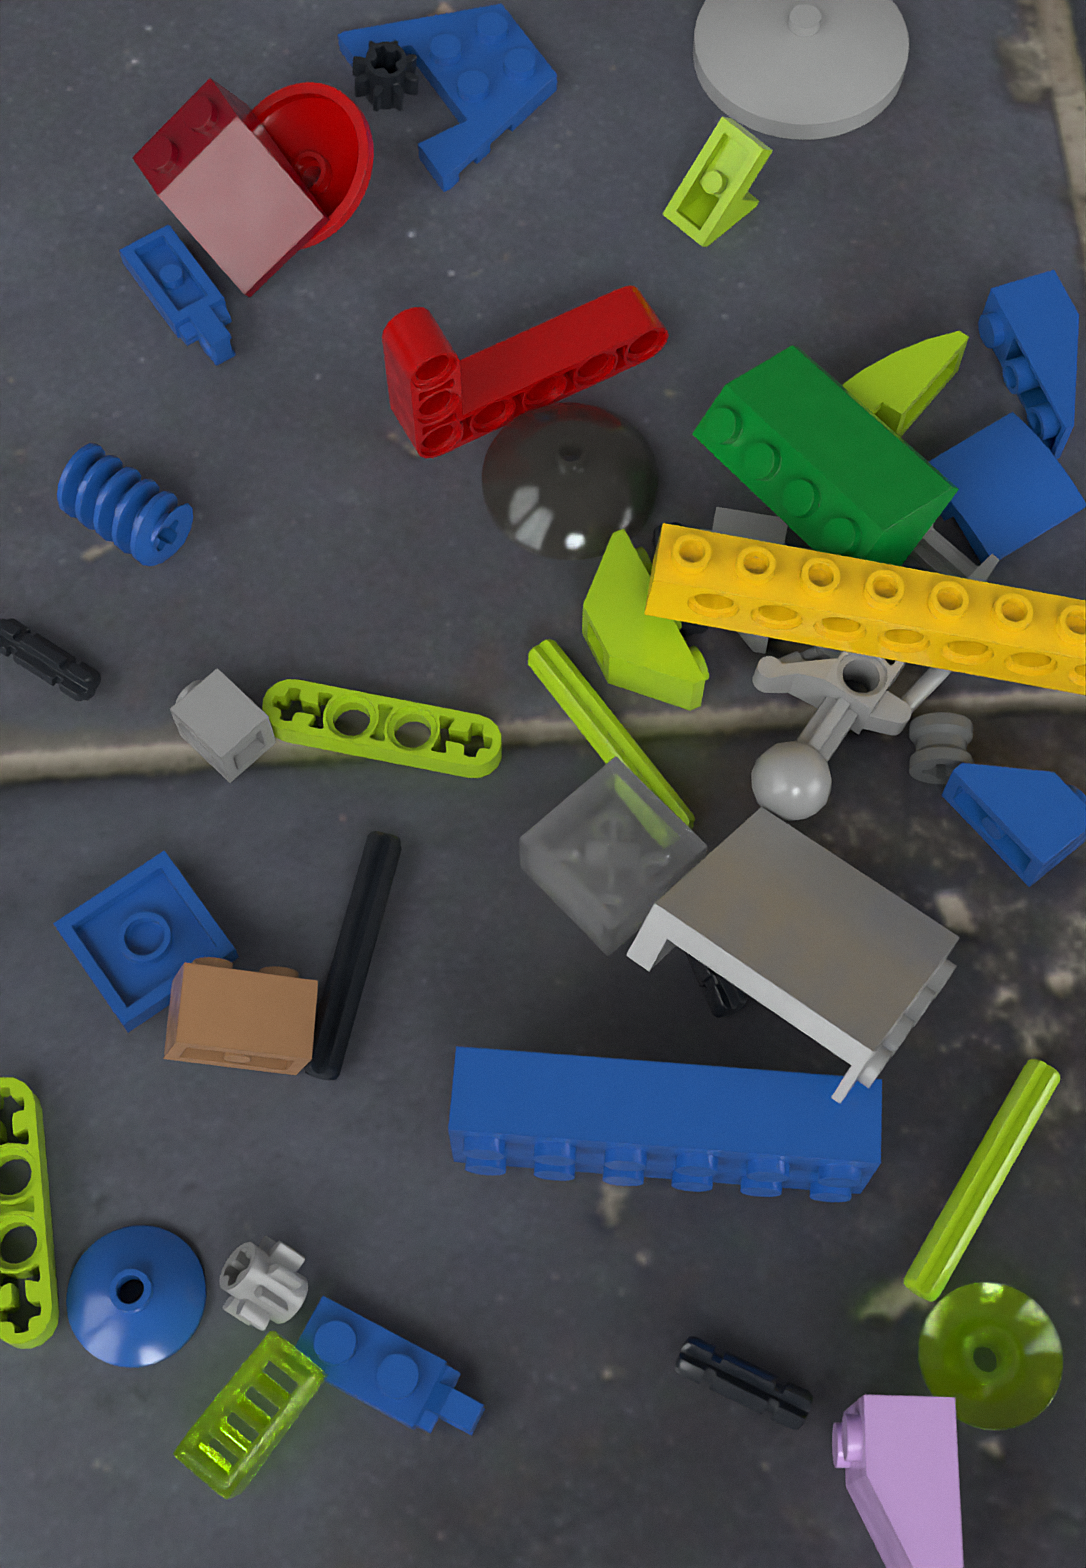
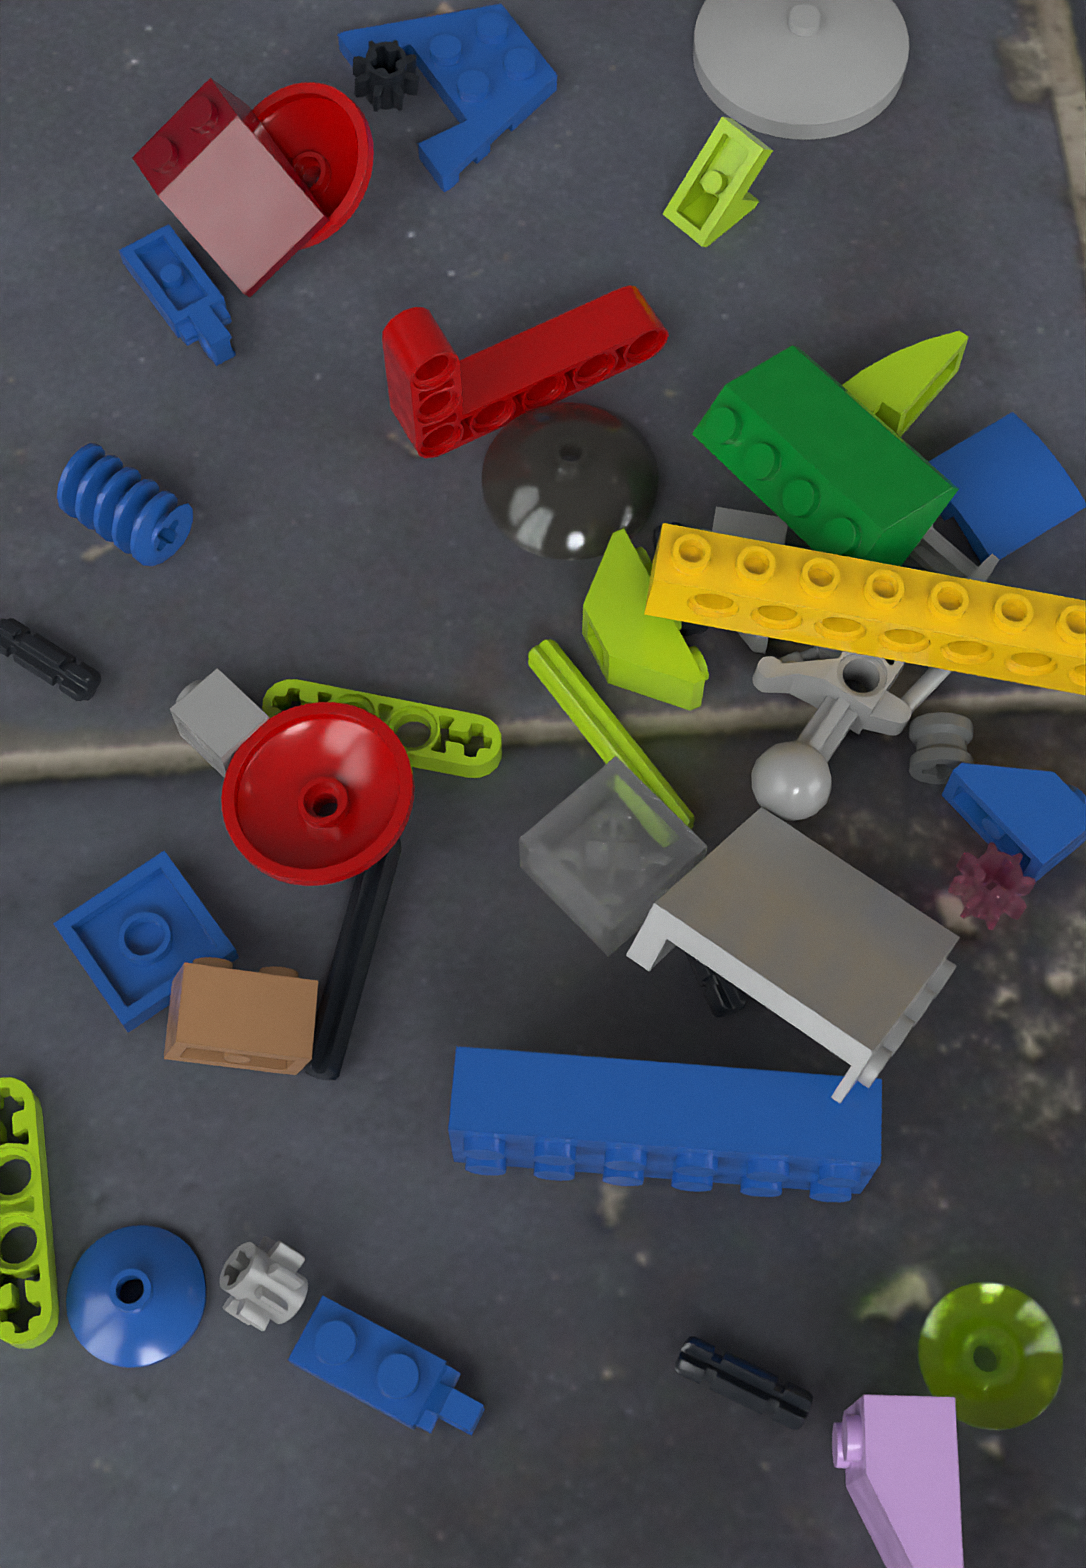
(211, 1466): clear neon green slope -> none
(298, 766): none -> red dish
(981, 1180): lime axle -> none
(990, 867): none -> clear pink gear
(1036, 342): blue slope -> none

